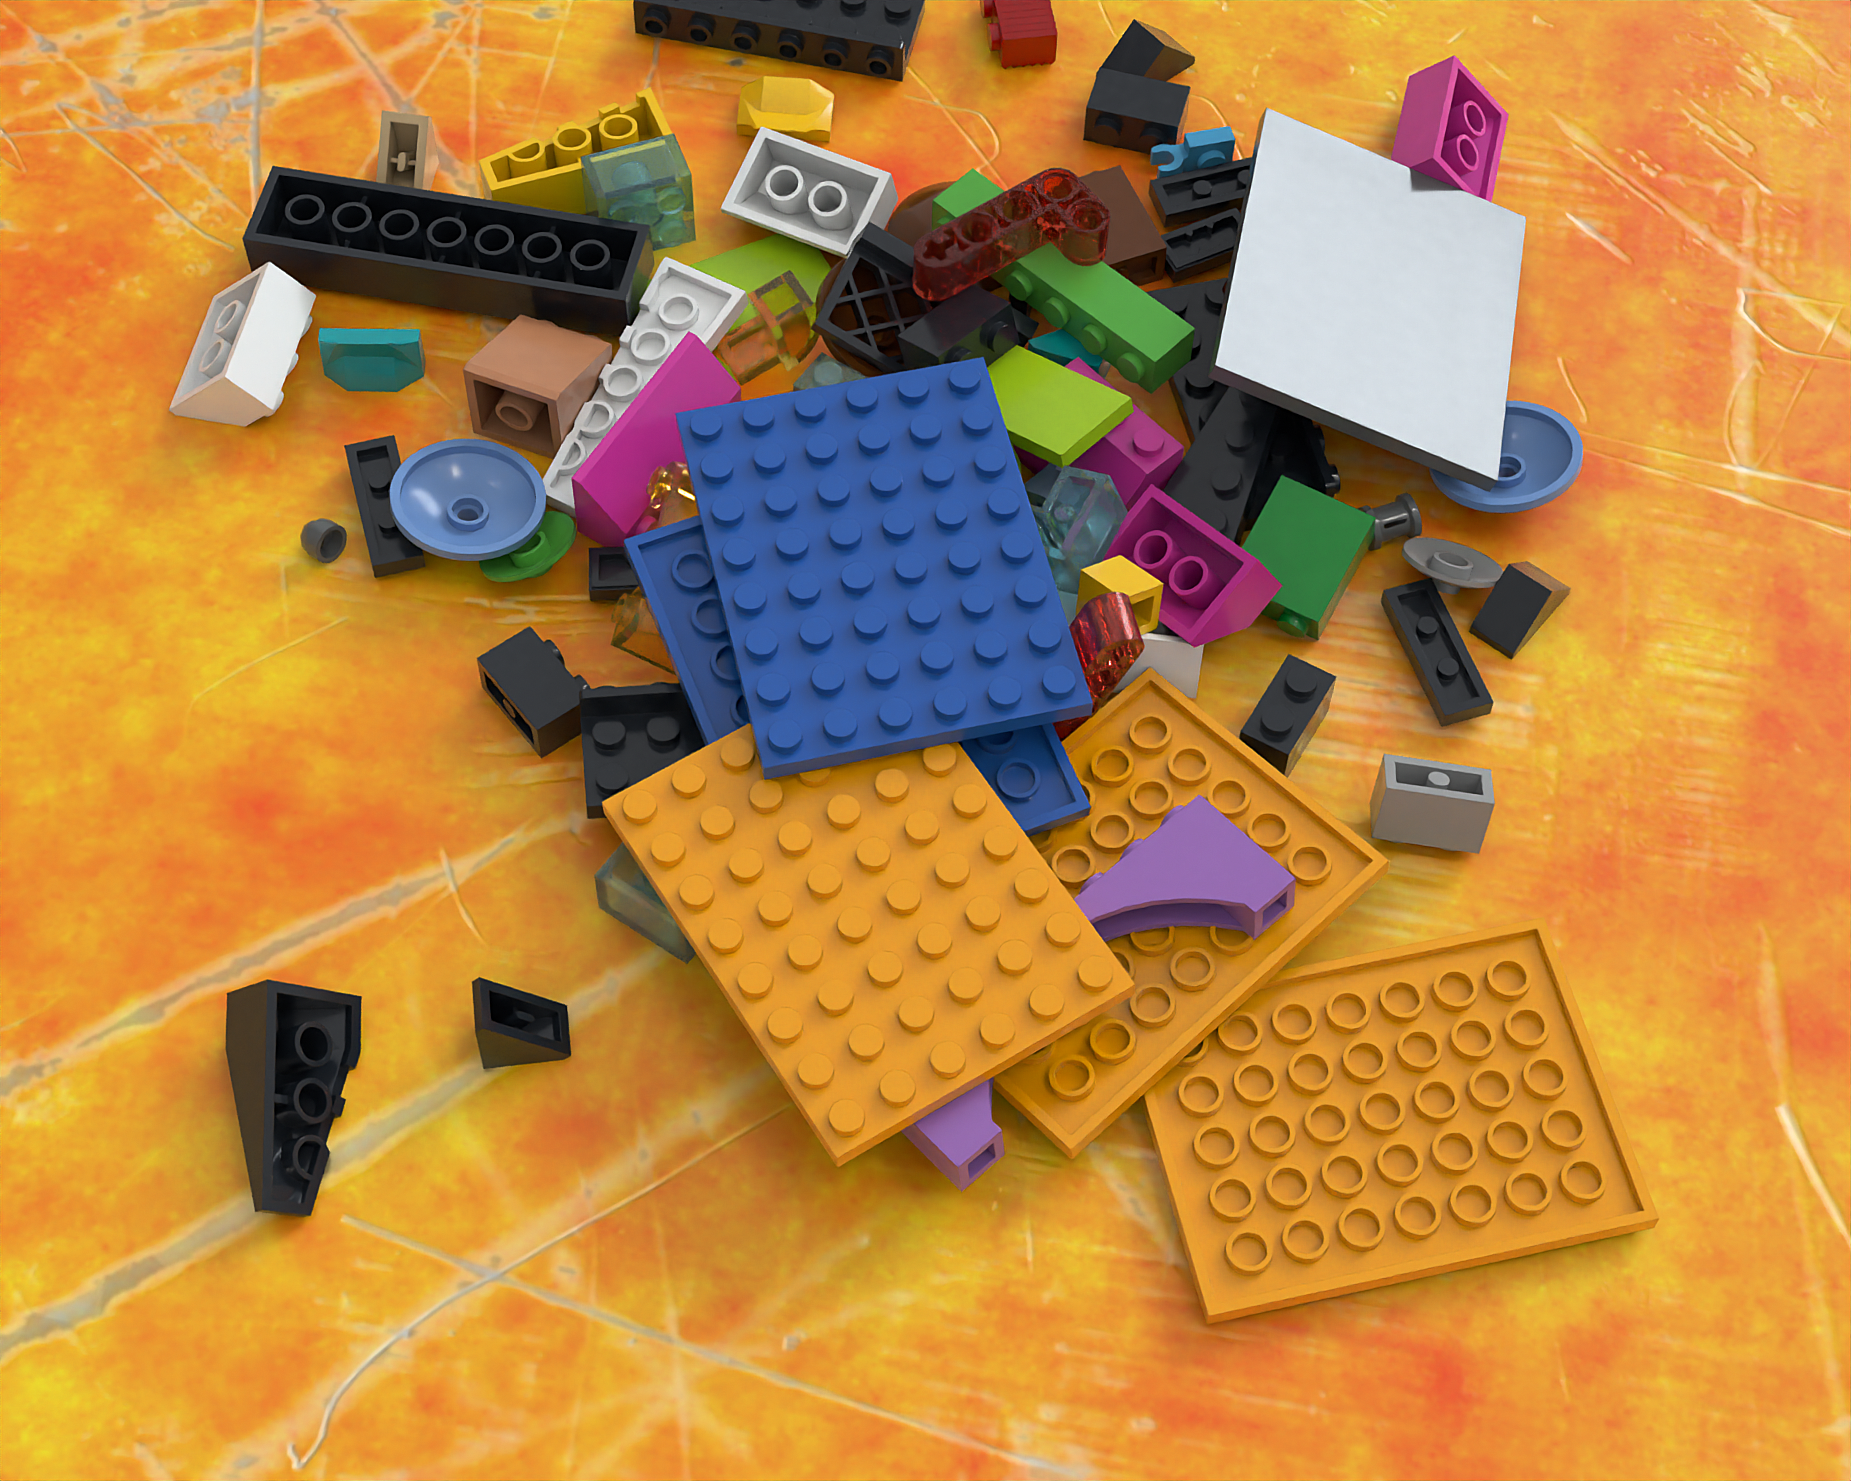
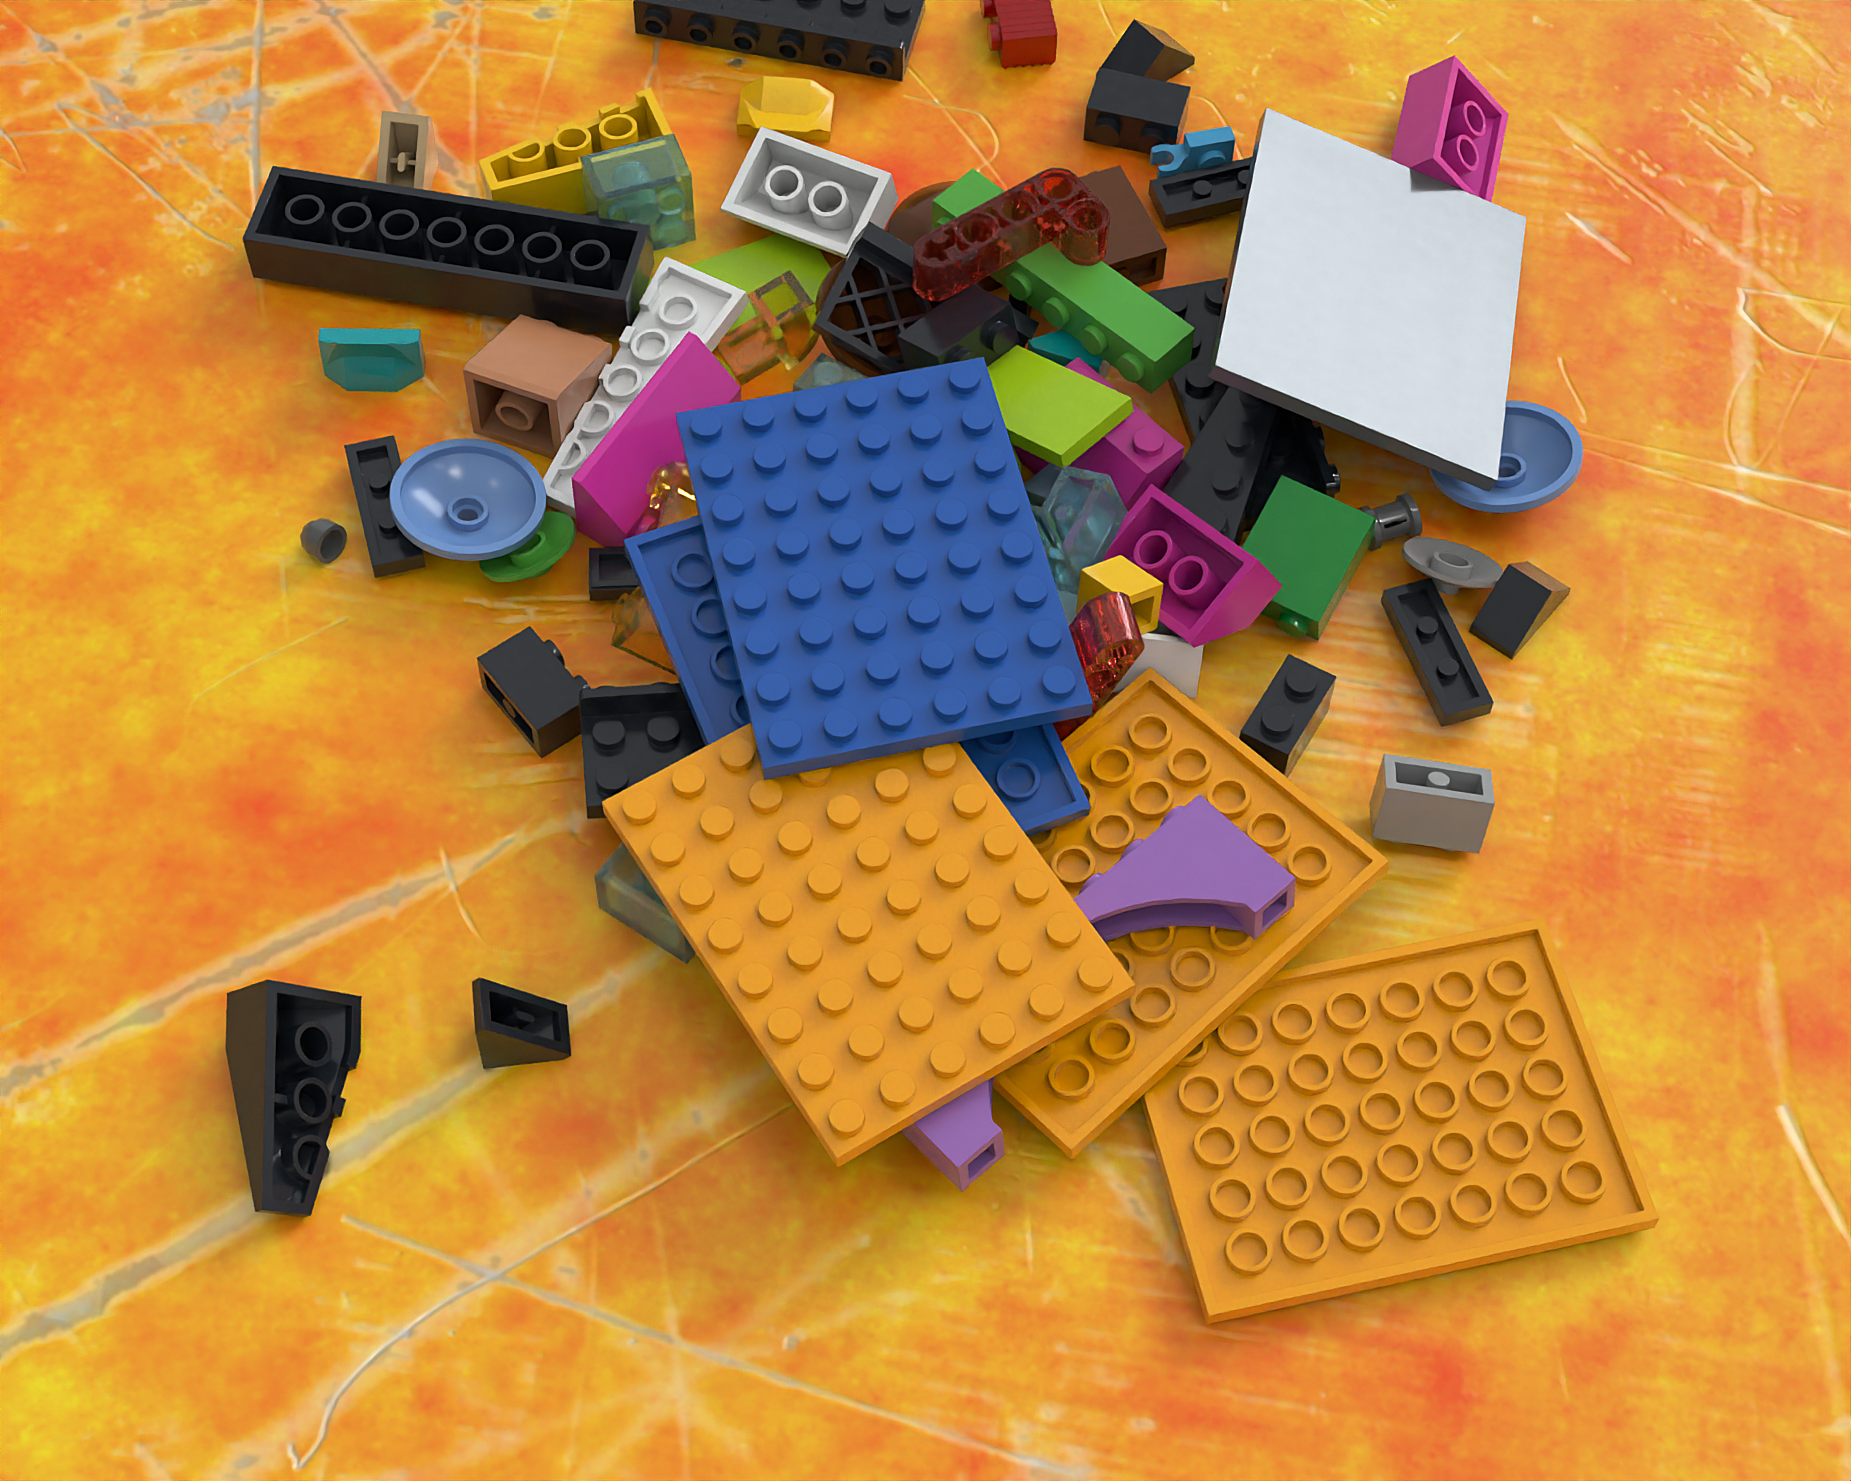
(245, 349): white slope -> none
(1201, 245): black plate -> none

